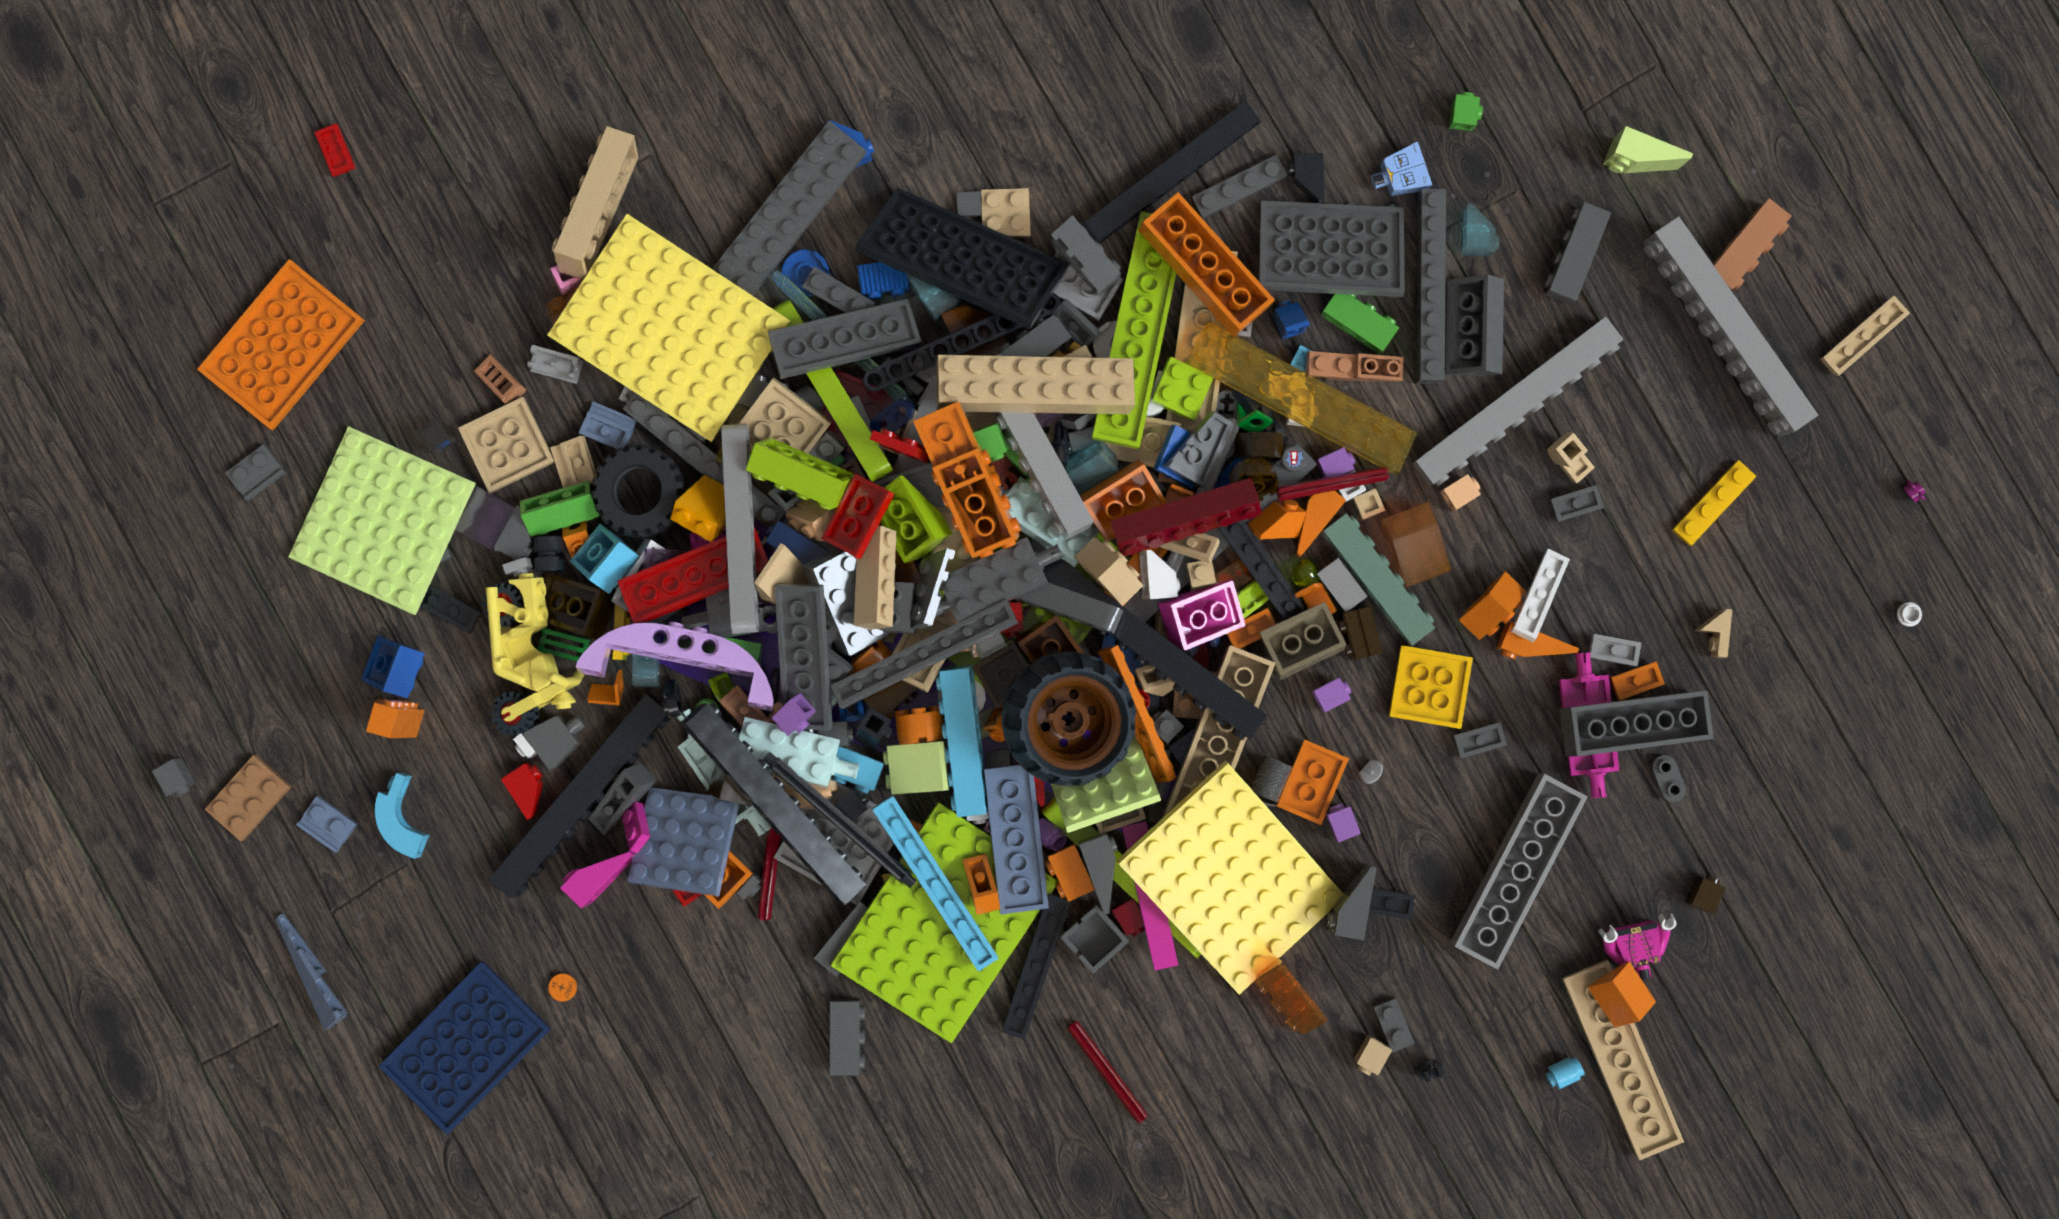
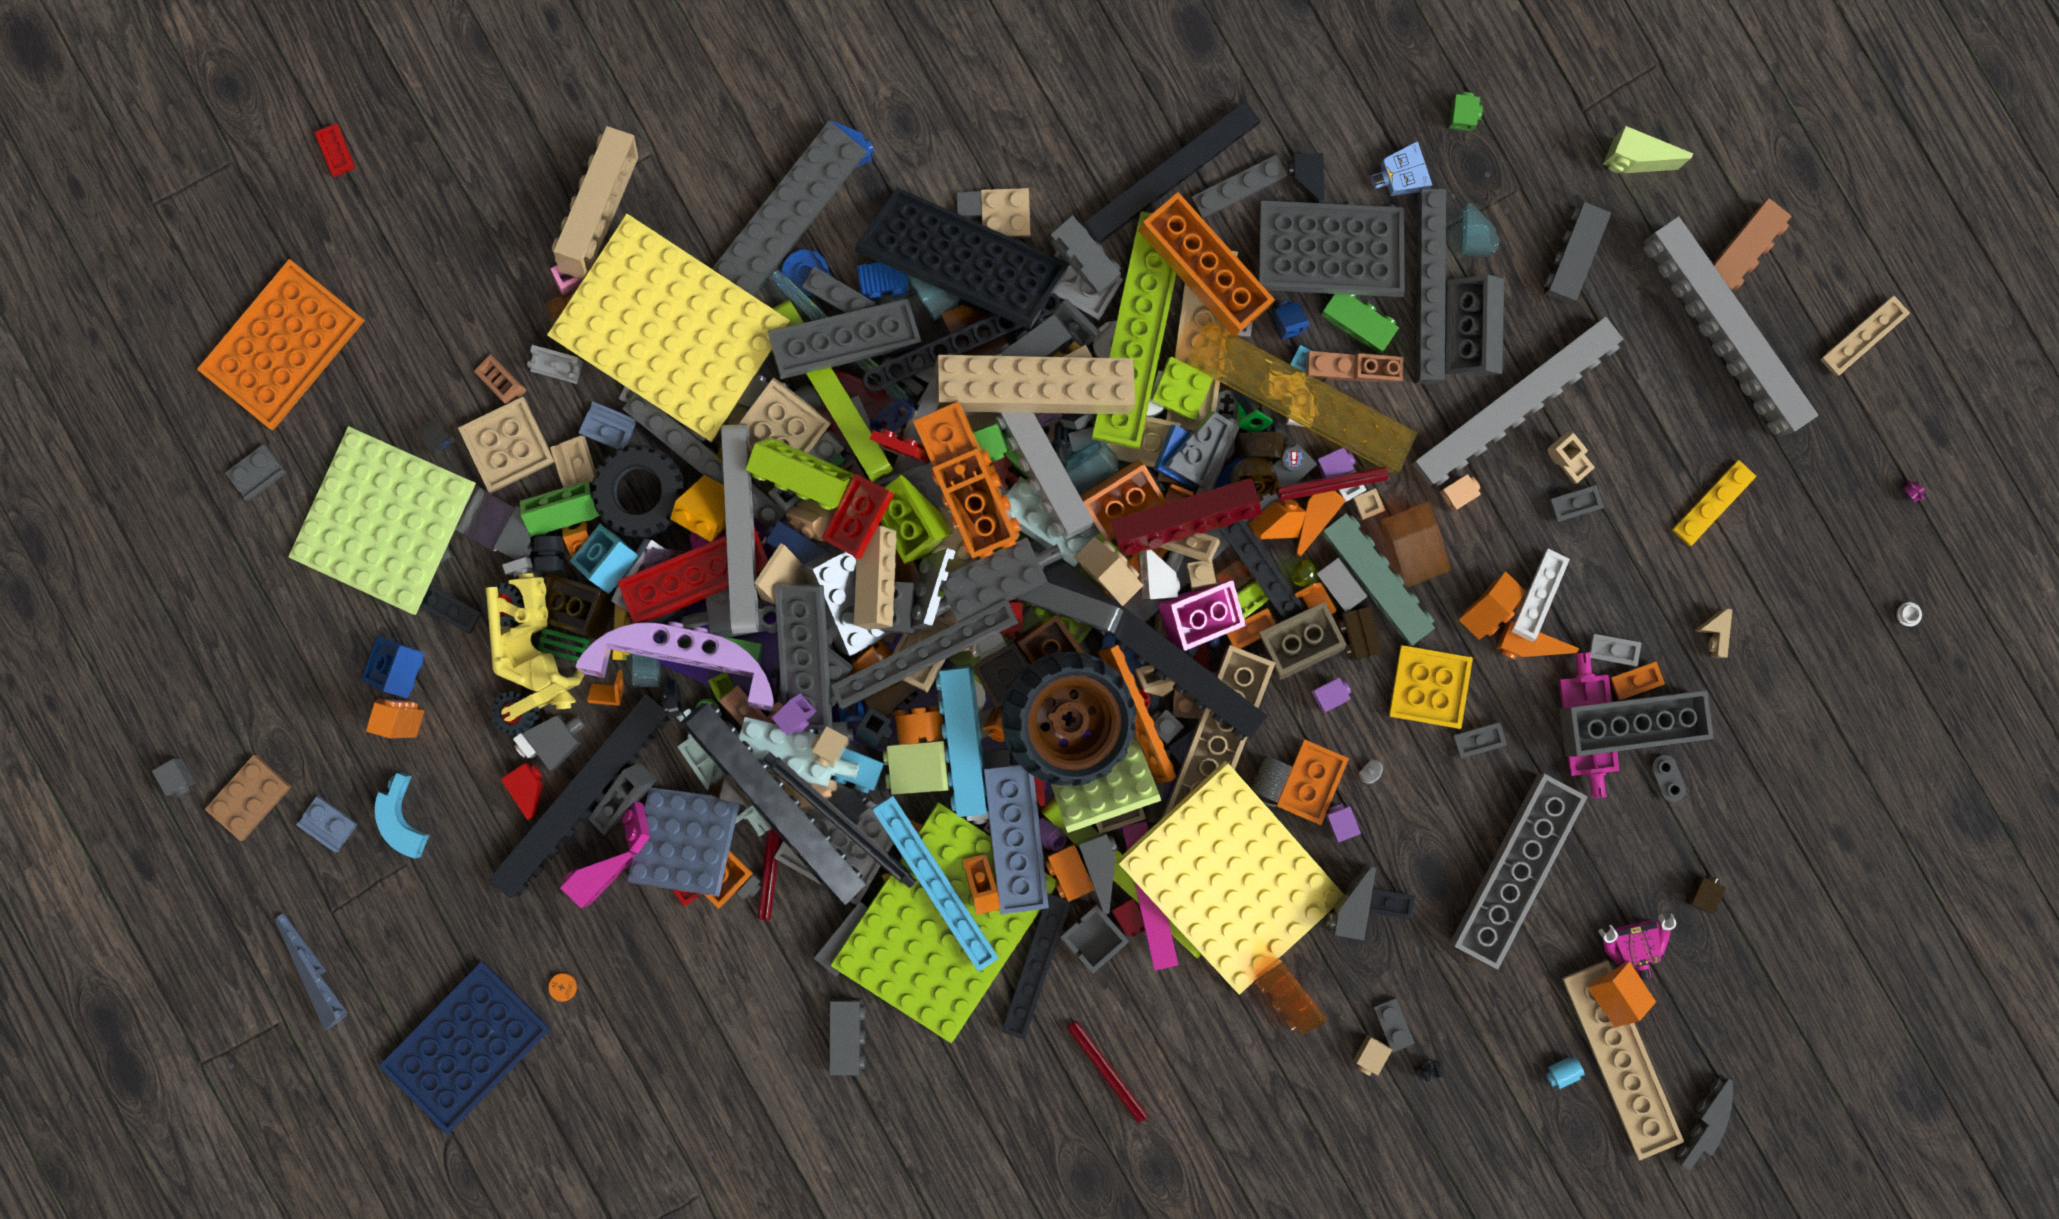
(828, 747): none -> tan brick
(1715, 1114): none -> dark grey slope

